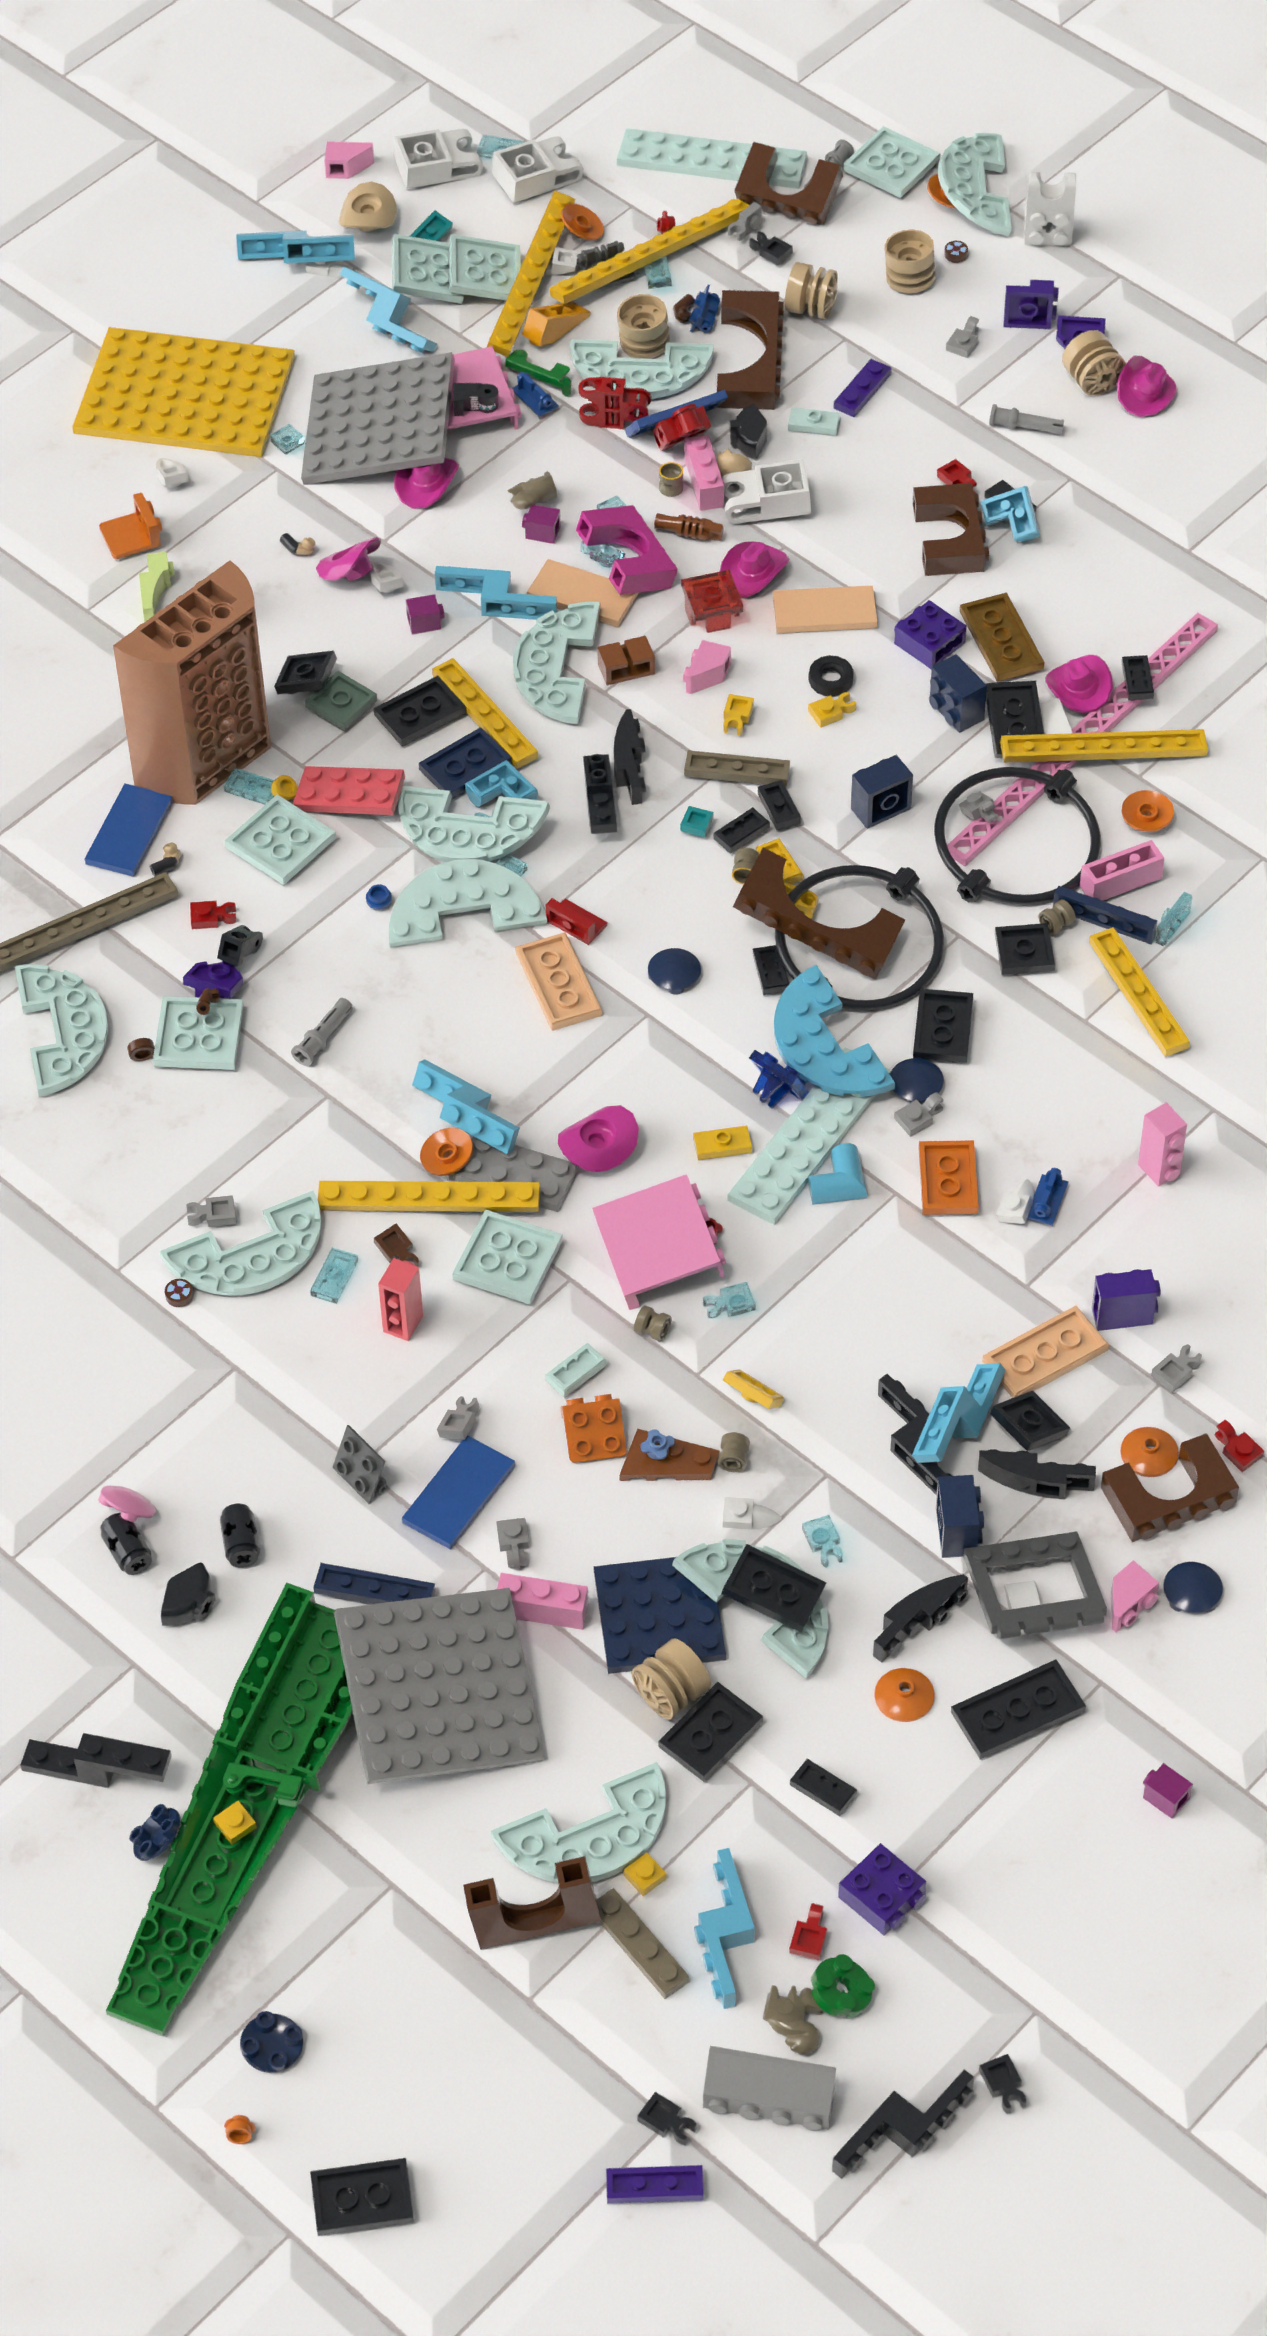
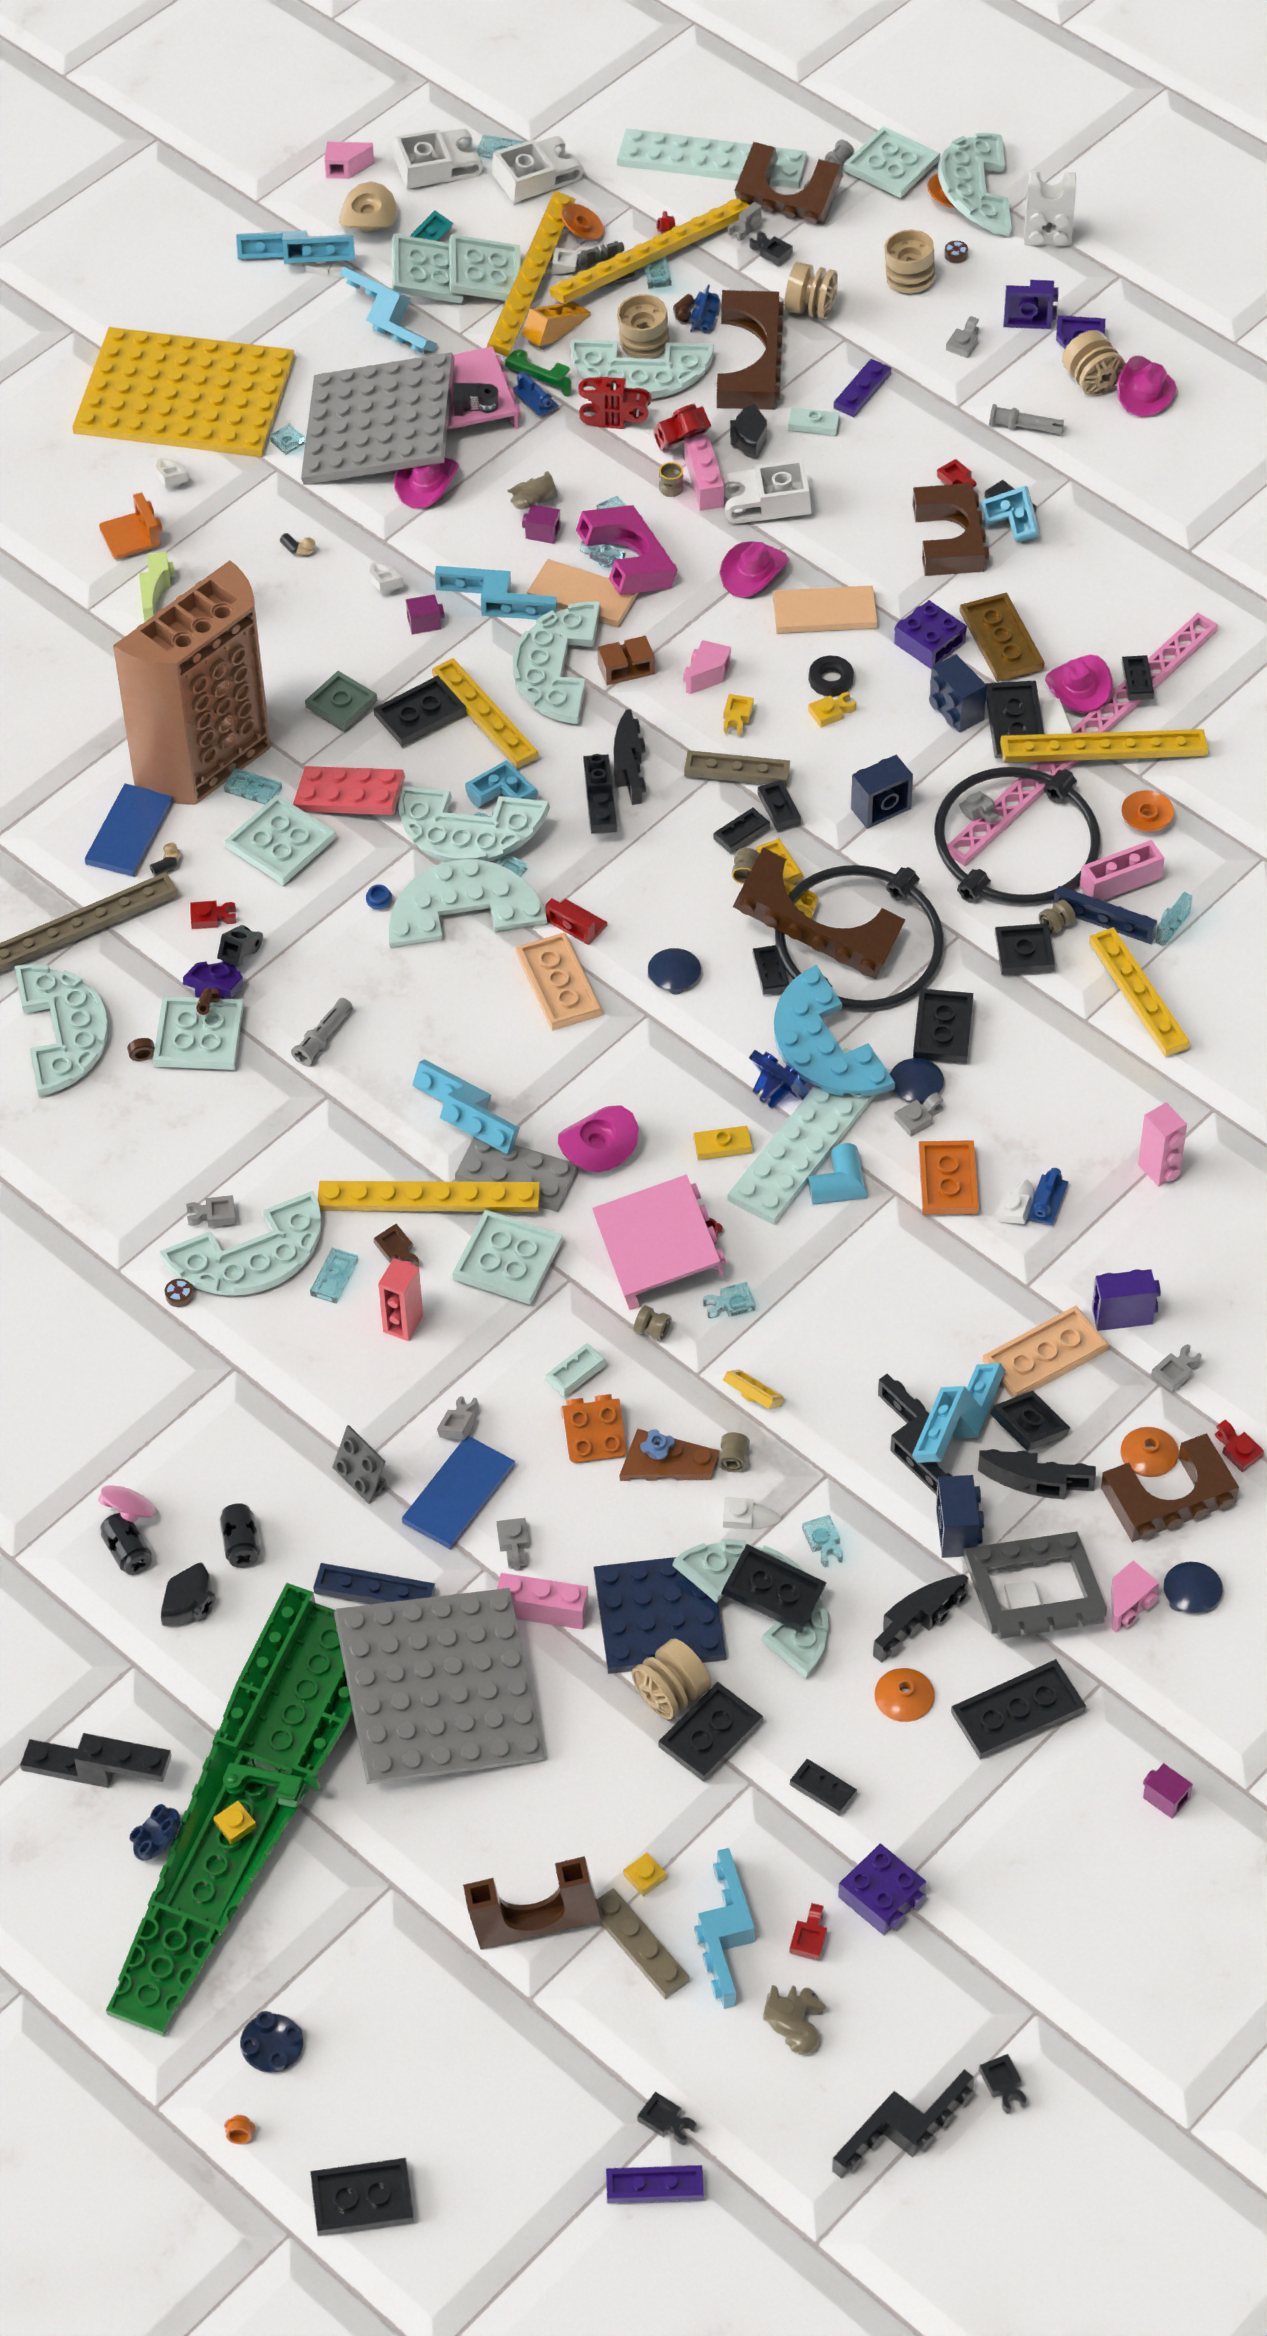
(284, 787): yellow tile -> none
(305, 672): black plate -> none
(349, 562): dark pink hat -> none
(443, 1144): orange dish -> none
(463, 761): dark blue plate -> none
(606, 1841): light aqua plate -> none
(649, 422): blue tile -> none
(690, 527): dark orange hinge -> none
(696, 821): teal plate -> none
(712, 599): clear red panel -> none
(732, 462): tan hair -> none
(769, 2088): light grey slope -> none
(849, 1973): green plate -> none

